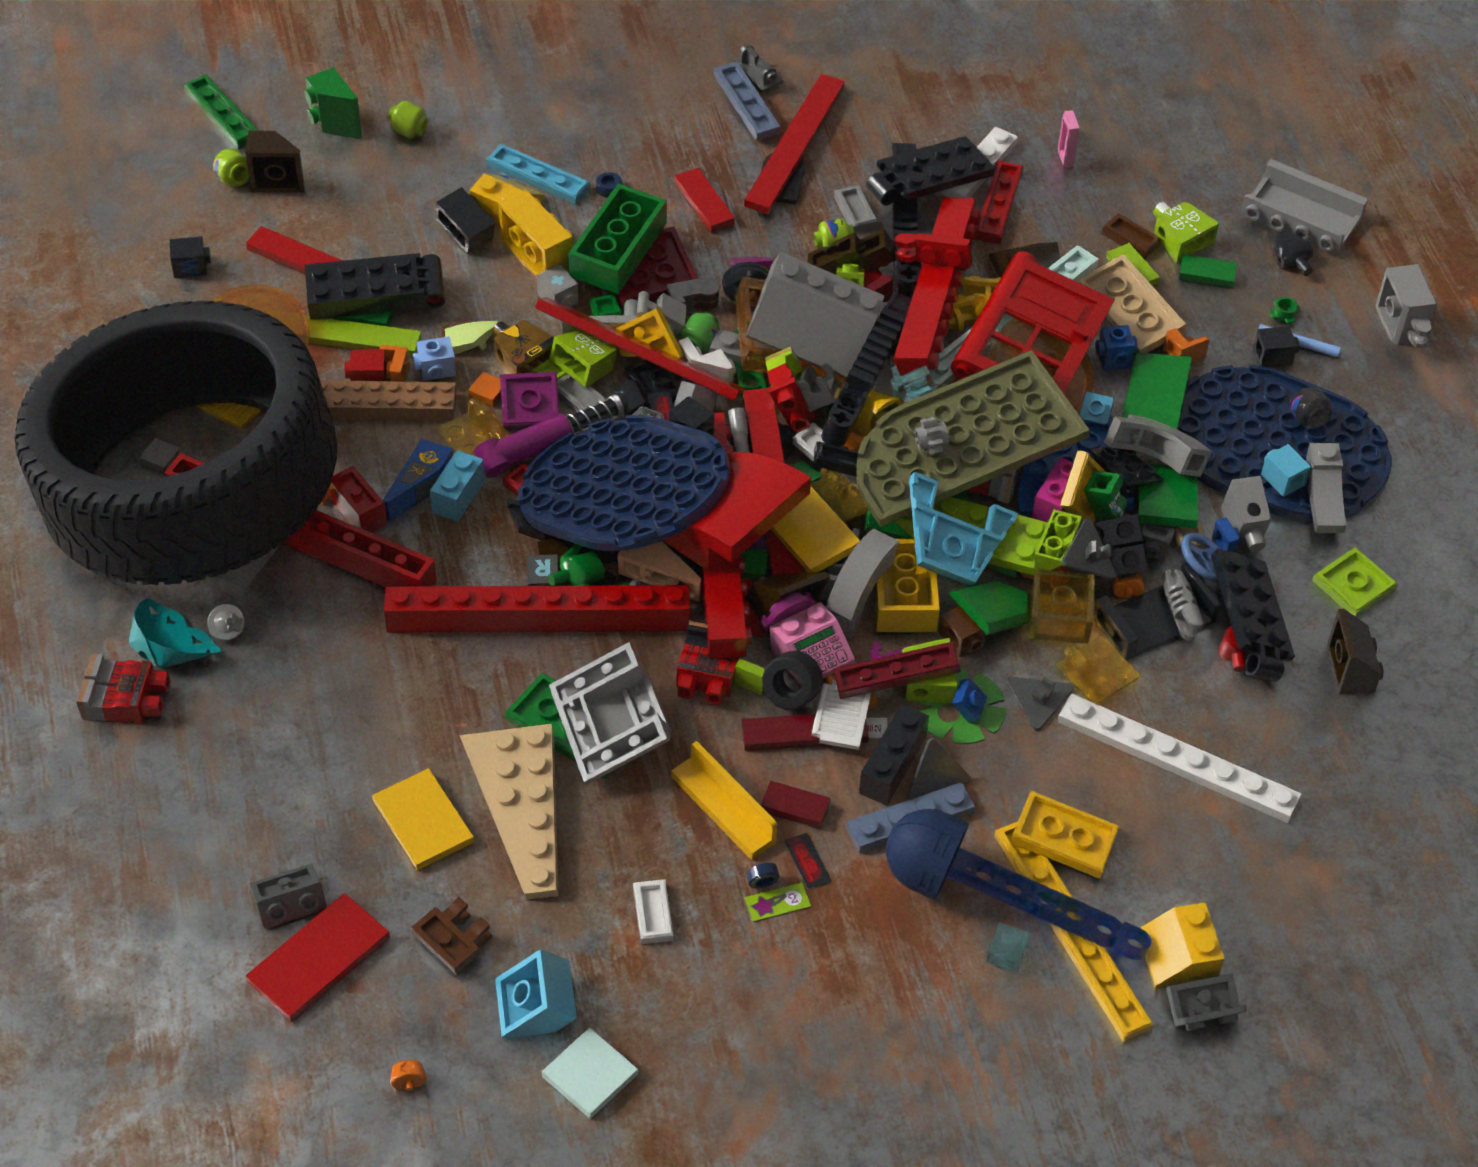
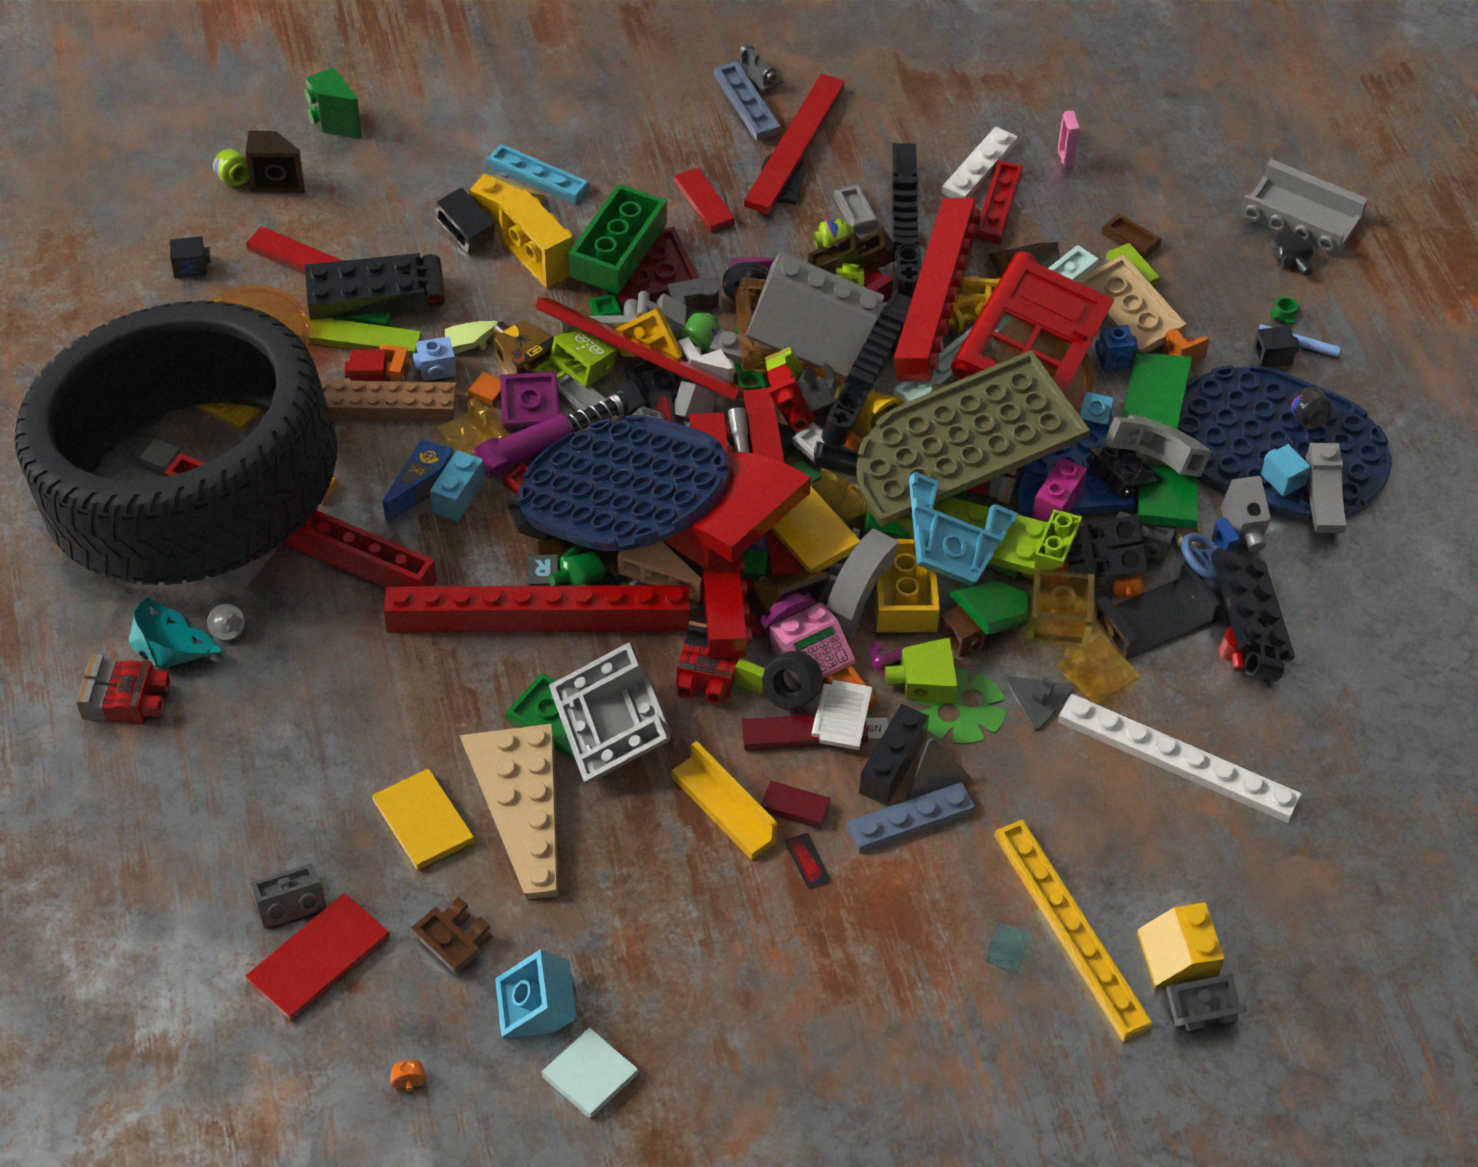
(220, 109): green tile -> none
(357, 500): red panel -> none
(408, 119): lime head -> none
(558, 286): light grey brick -> none
(606, 183): dark blue tile -> none
(653, 911): white tile -> none
(693, 415): black brick -> none
(762, 875): dark blue tile -> none
(777, 901): lime sticker -> none
(896, 670): dark red tile -> none
(913, 383): clear light blue bracket -> none
(927, 850): piece -> none
(929, 170): black hinge -> none
(931, 436): light grey gear -> none
(934, 249): red hinge -> none
(969, 700): blue plate -> none
(1065, 834): yellow tile -> none
(1074, 497): yellow tile -> none
(1088, 553): dark grey piece -> none
(1106, 498): green leg -> none
(1182, 604): light grey hinge -> none
(1184, 229): lime torso -> none
(1207, 271): green tile -> none
(1353, 655): dark brown slope -> none
(1355, 582): lime tile -> none
(1406, 305): light grey hinge -> none

